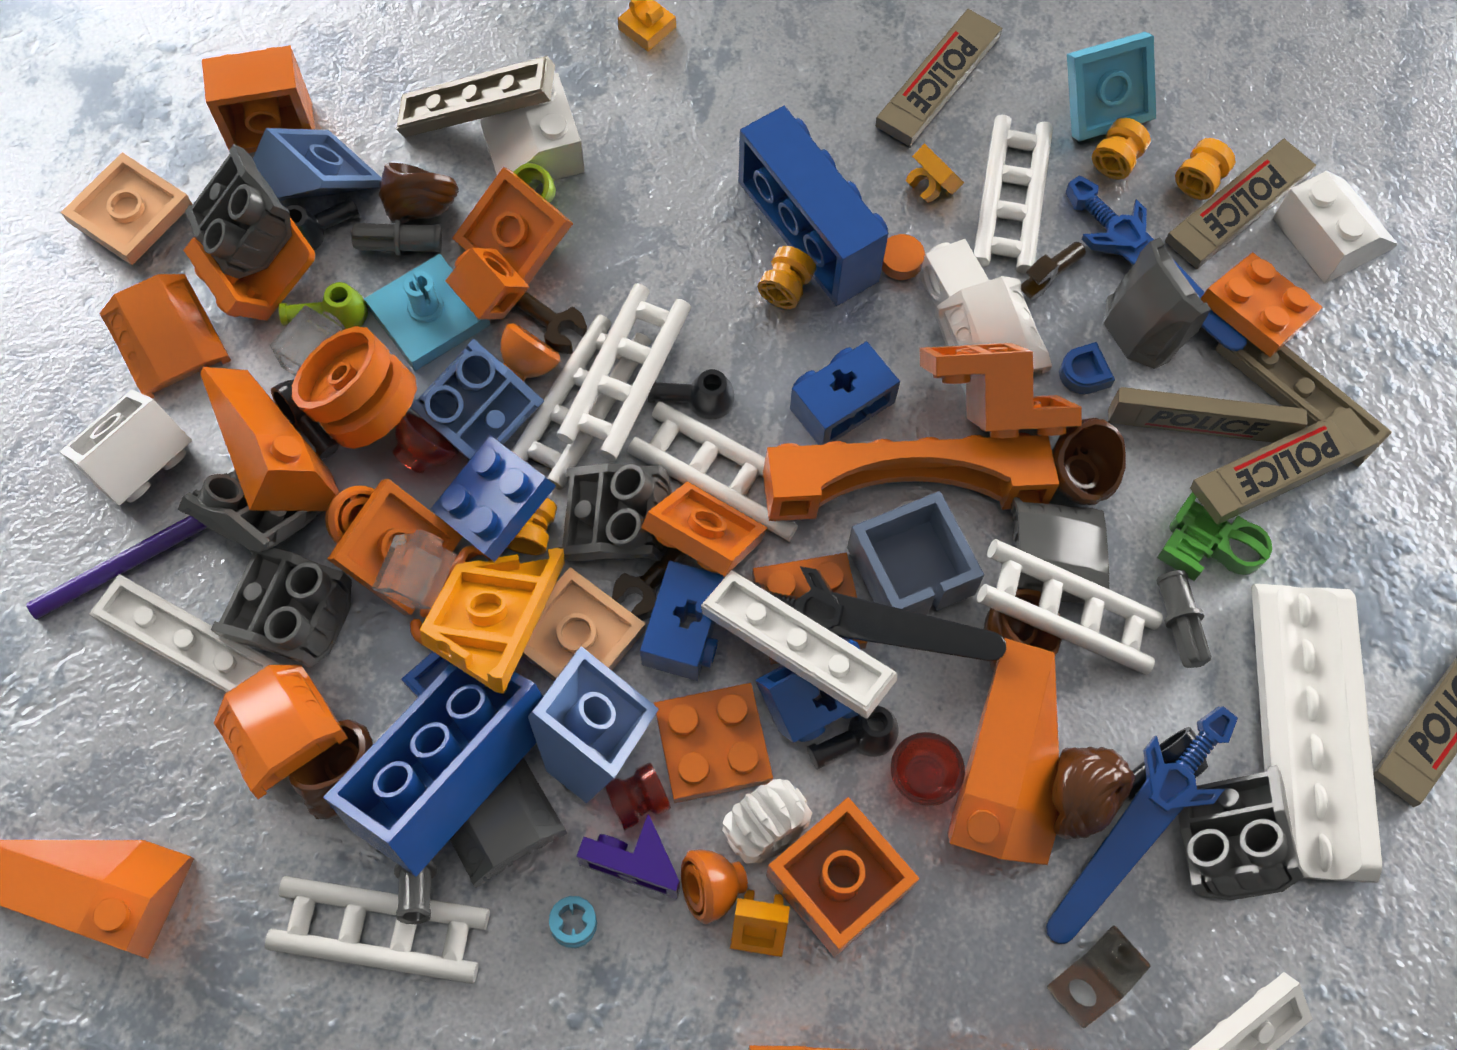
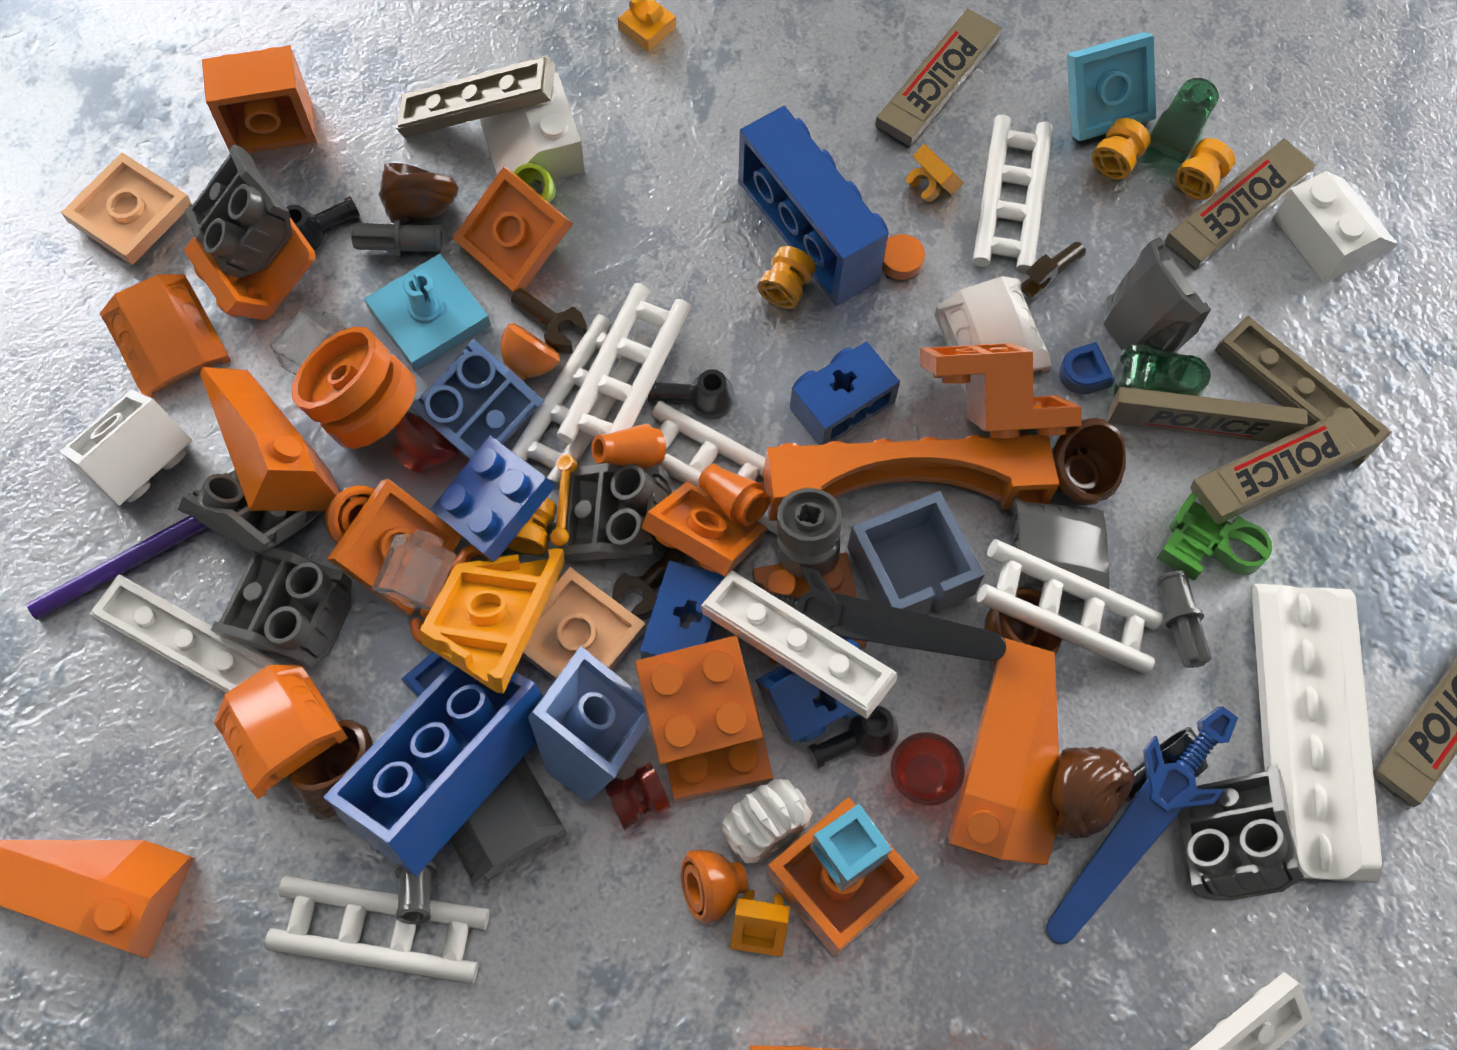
(310, 164): medium blue slope -> none
(312, 430): black bar -> none
(350, 312): lime bar -> none
(486, 283): orange brick -> none
(557, 925): medium azure bush -> none
(567, 465): none -> light orange hinge
(634, 445): none -> orange cone
(645, 867): dark purple slope -> none
(697, 699): none -> orange brick
(736, 495): none -> orange cone
(809, 531): none -> dark grey wheel
(850, 847): none -> medium azure brick
(950, 269): white brick -> none
(1109, 967): clear smoke bracket -> none
(1127, 237): blue sword -> none
(1162, 371): none -> clear green piece
(1184, 119): none -> clear green piece
(1261, 304): orange plate -> none

